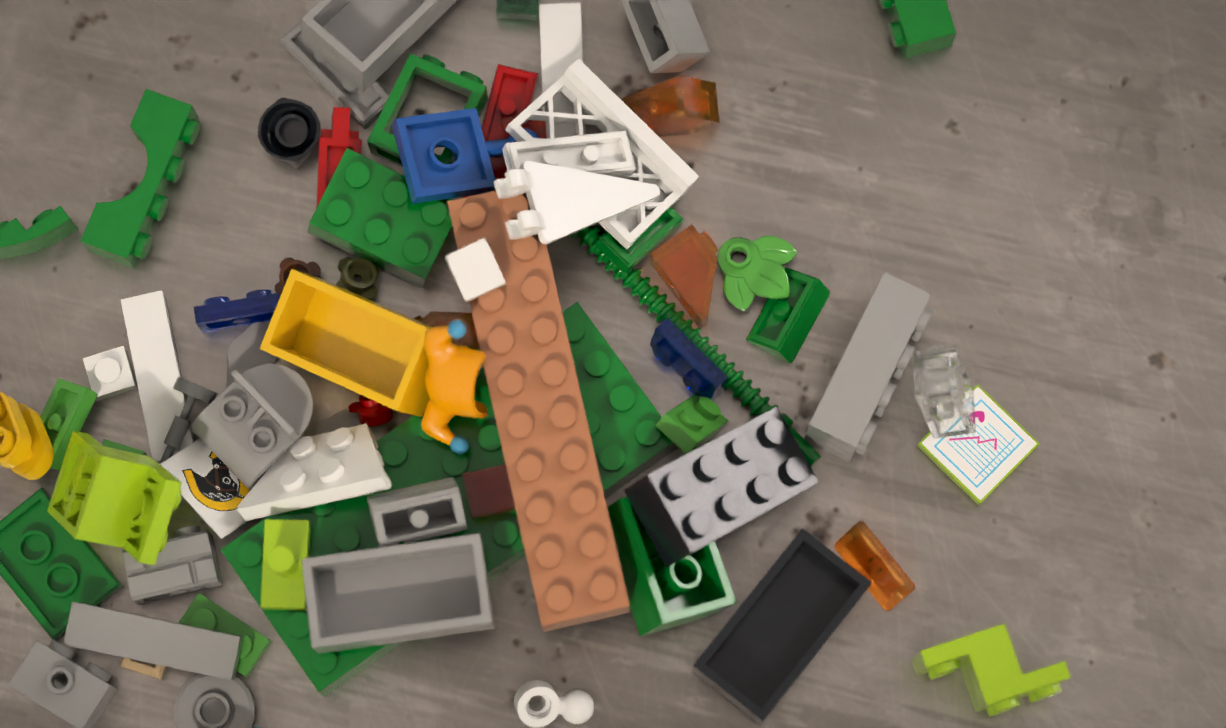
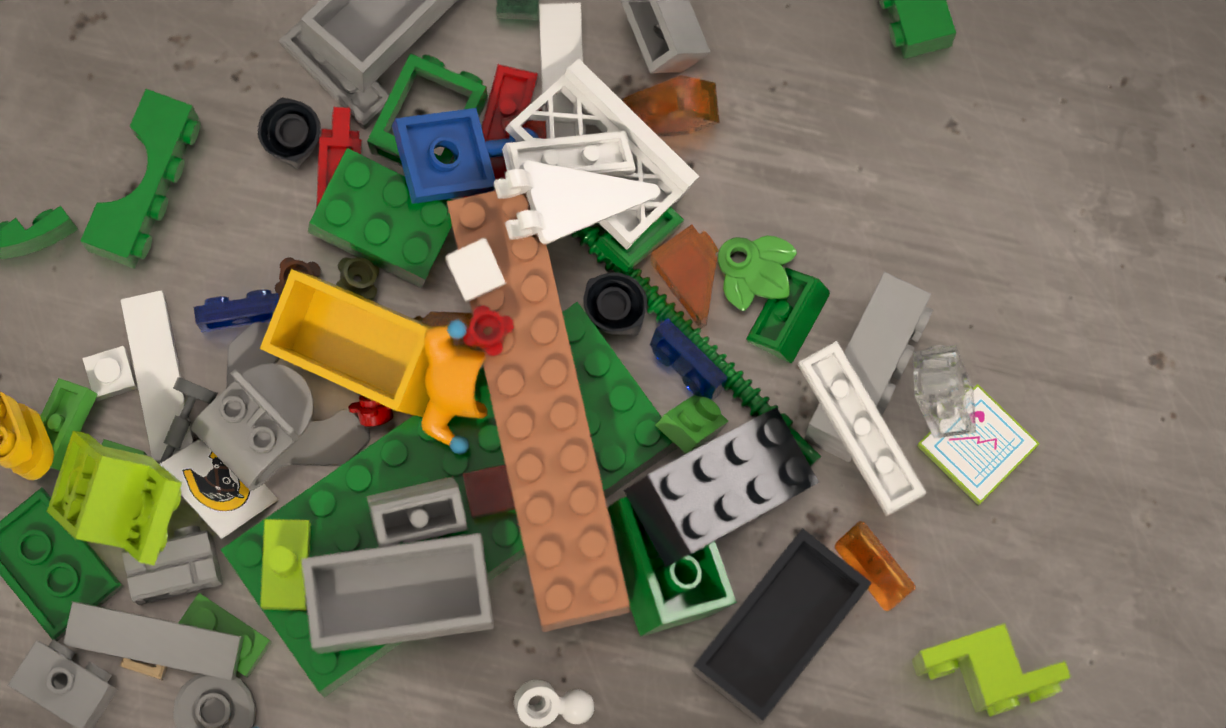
(319, 472): white wing -> none
(485, 318): none -> red plate
(615, 303): none -> black hat
(861, 428): none -> white tile

